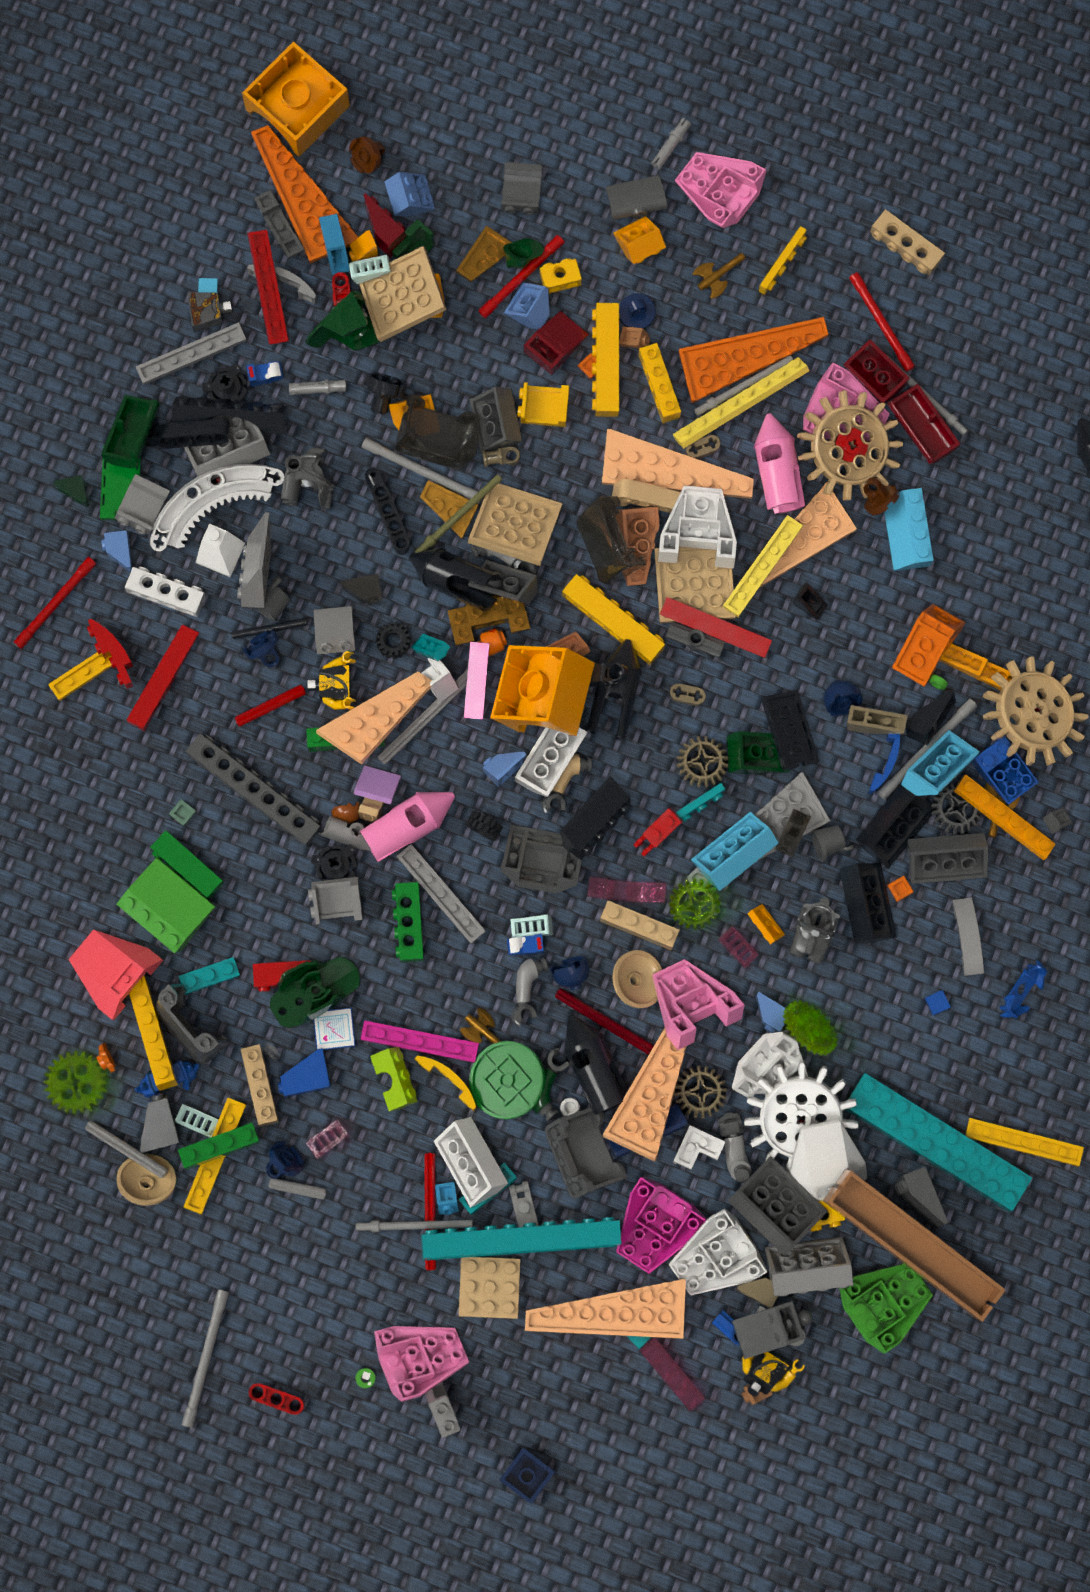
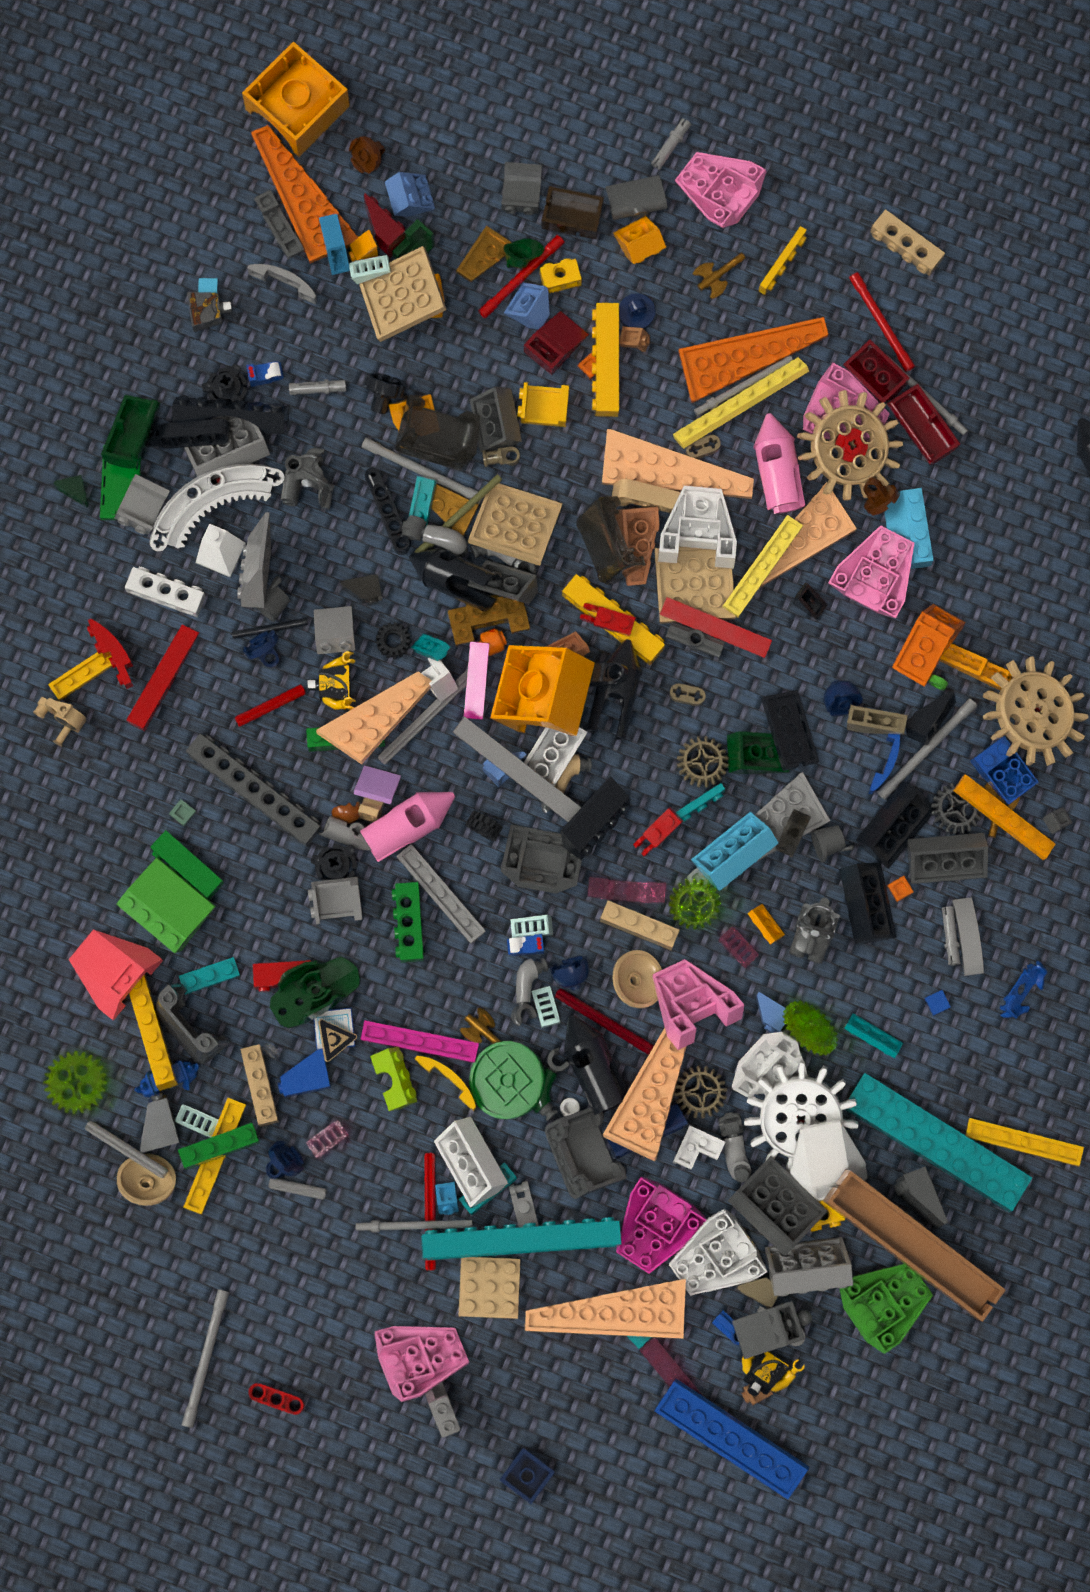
(24, 637): red piece -> none
(63, 713): none -> tan piece
(105, 1059): orange animal -> none
(118, 548): medium blue slope -> none
(191, 353): light grey plate -> none
(267, 287): red plate -> none
(334, 1039): none -> black piece
(340, 292): red piece -> none
(346, 324): dark green piece -> none
(365, 1378): bright green tile -> none
(423, 498): none -> teal plate
(444, 537): none -> light grey piece
(516, 769): none -> light grey tile
(549, 1022): none -> light aqua slope
(572, 212): none -> dark brown piece
(609, 619): none -> red hinge
(659, 383): yellow brick -> none
(731, 1439): none -> blue plate
(873, 1036): none -> teal plate
(877, 572): none -> bright pink wedge
(939, 765): medium azure slope -> none
(951, 936): none -> light grey pin

